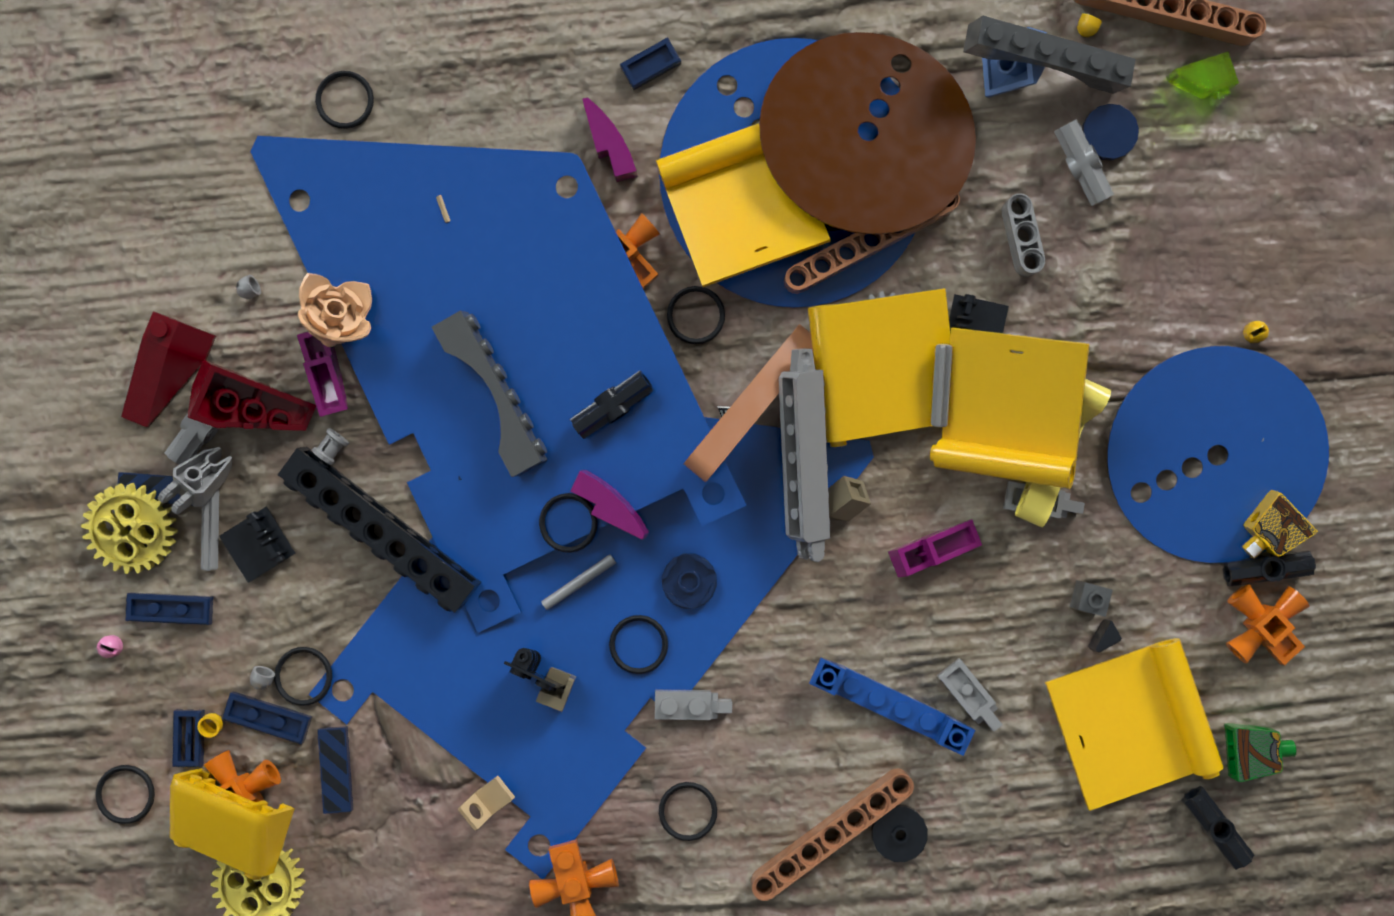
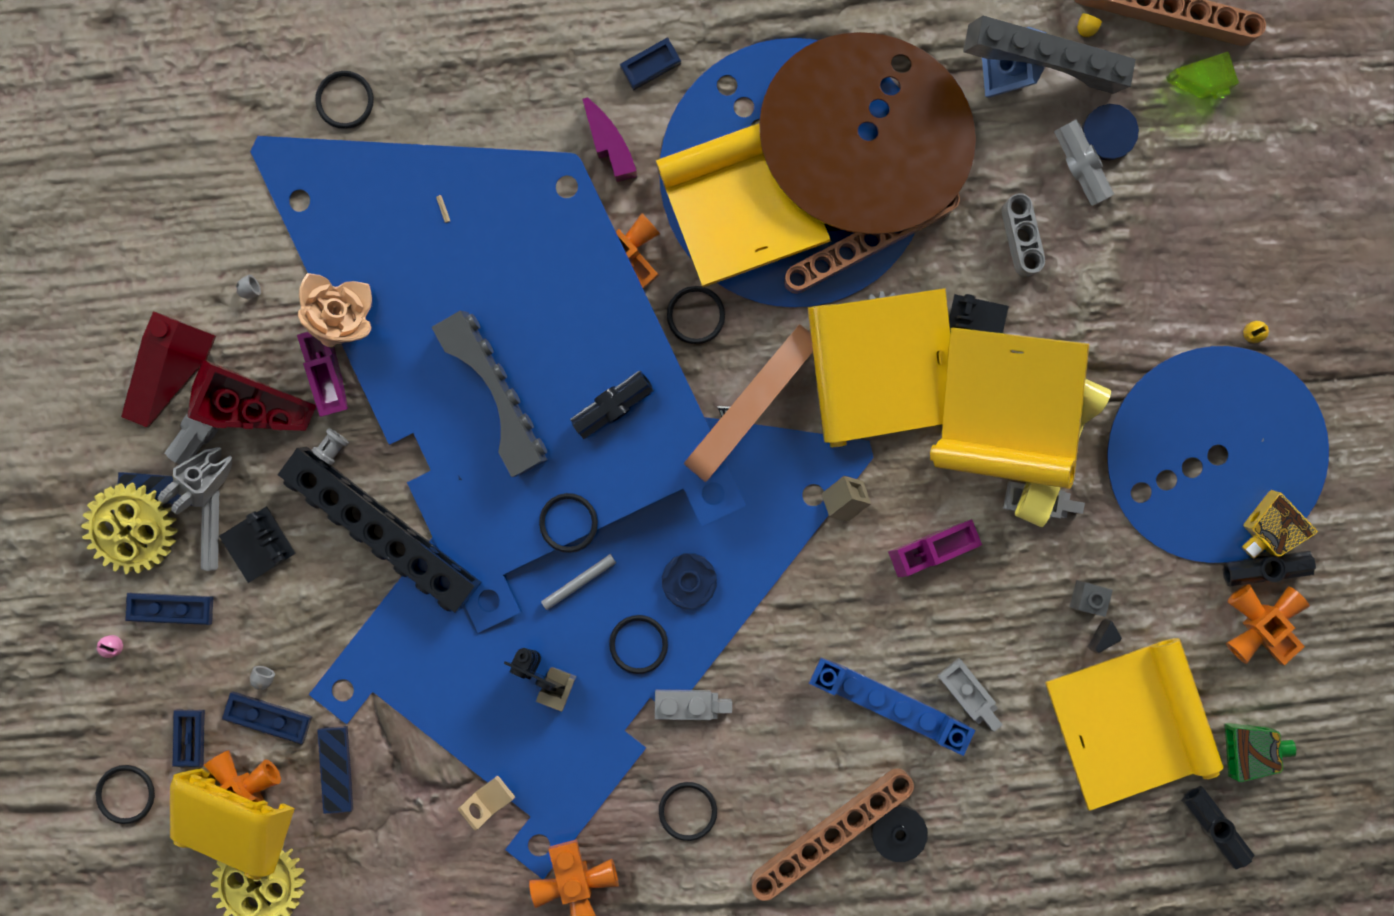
(207, 726): yellow hinge -> none
(328, 676): black tyre -> none
(609, 504): magenta slope -> none
(804, 455): light grey hinge -> none
(941, 385): light grey axle -> none

